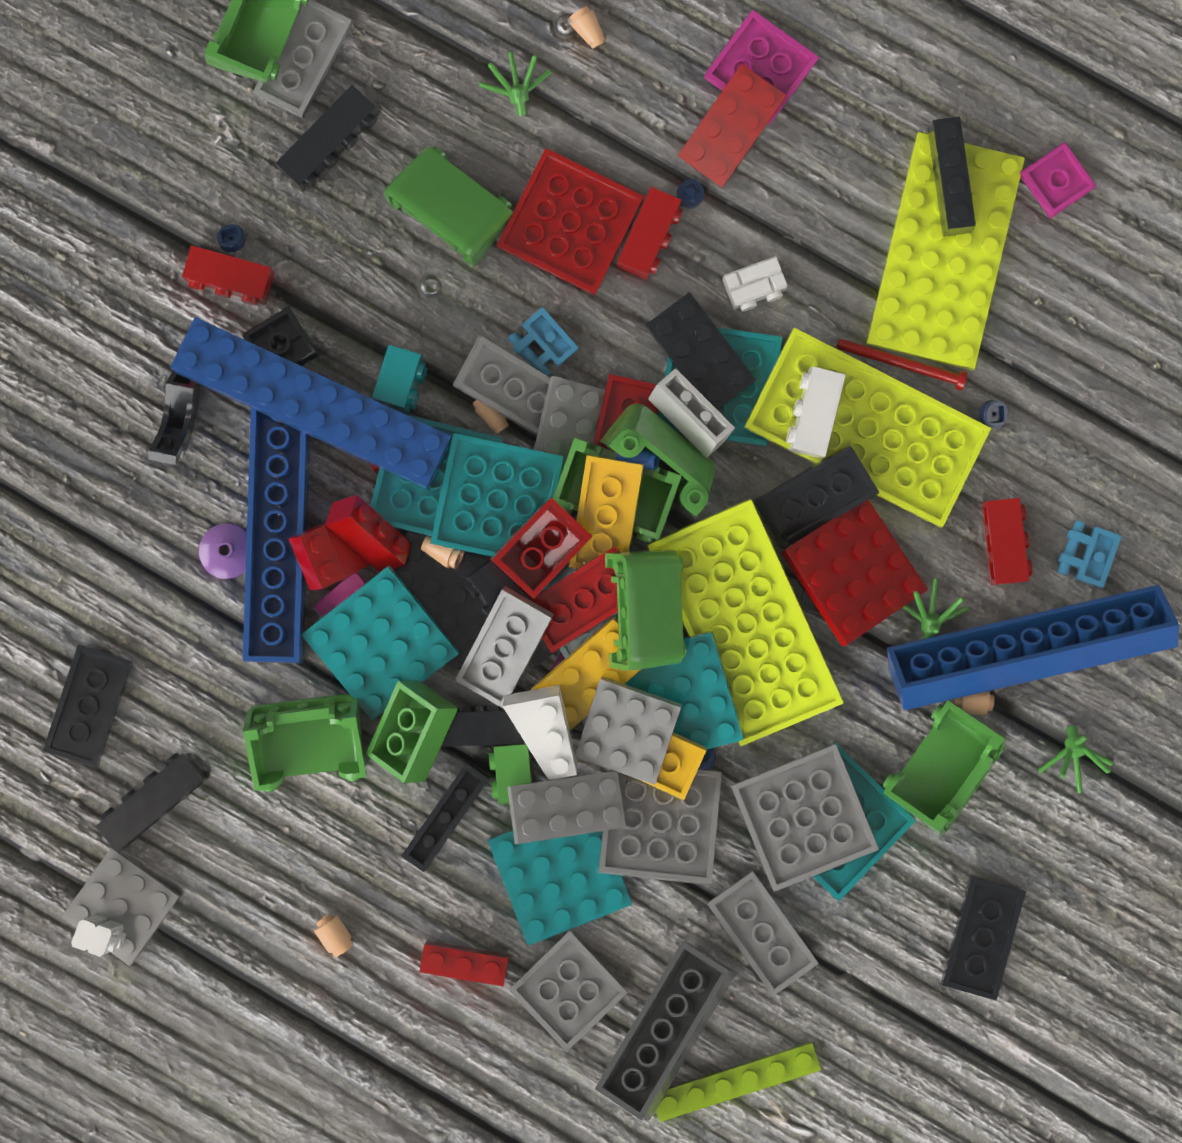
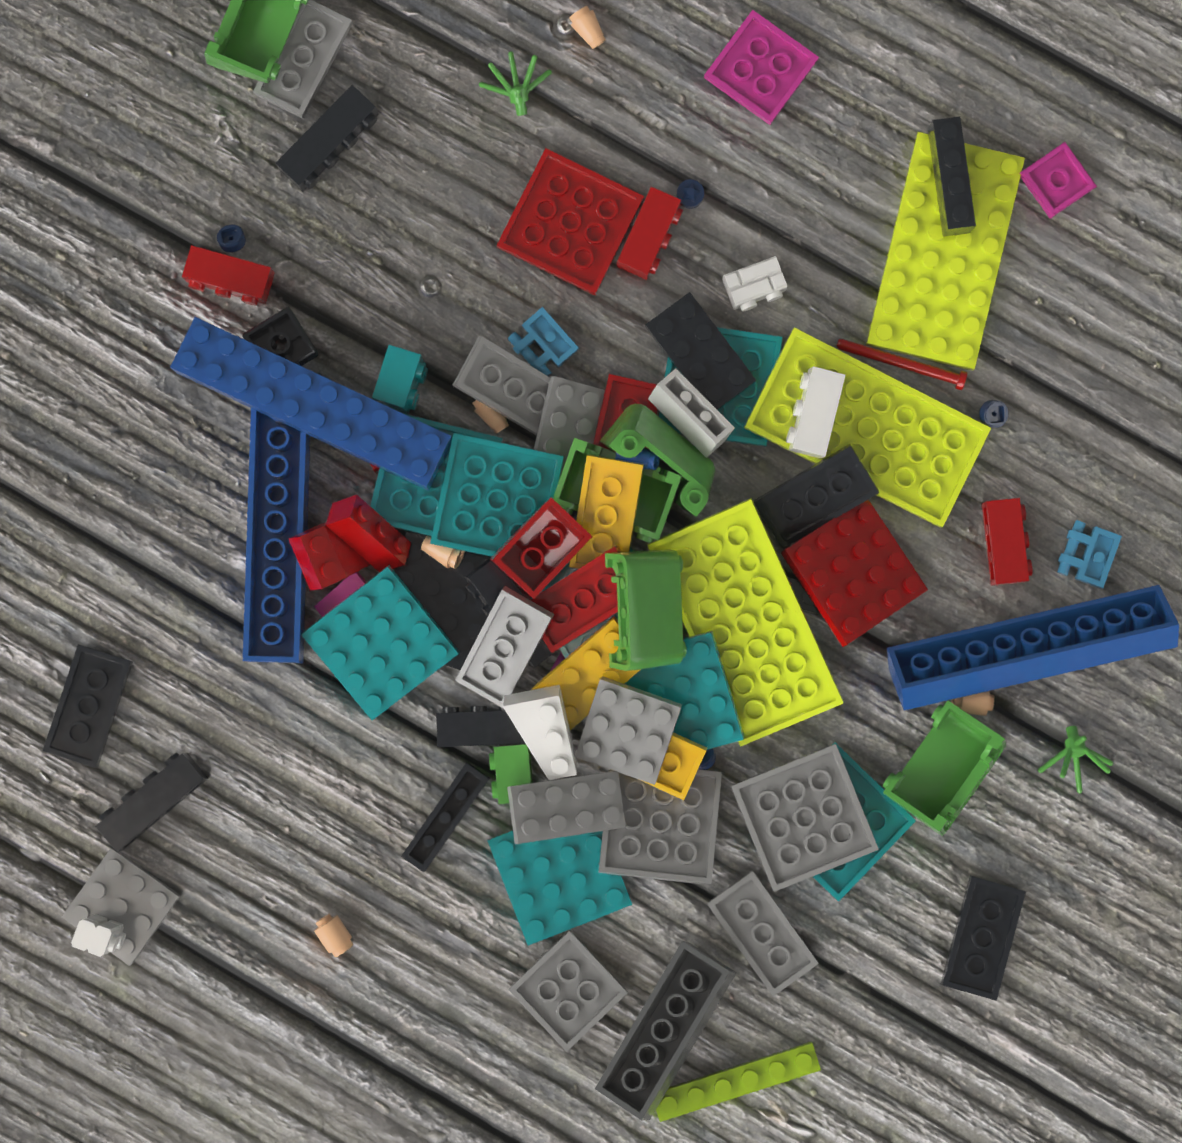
(177, 420): black arch -> none
(213, 561): medium lavender dish -> none
(304, 739): bright green windscreen -> none
(411, 731): bright green brick -> none
(449, 204): bright green windscreen -> none
(464, 963): red brick -> none
(732, 125): red plate -> none
(930, 621): bright green plant -> none

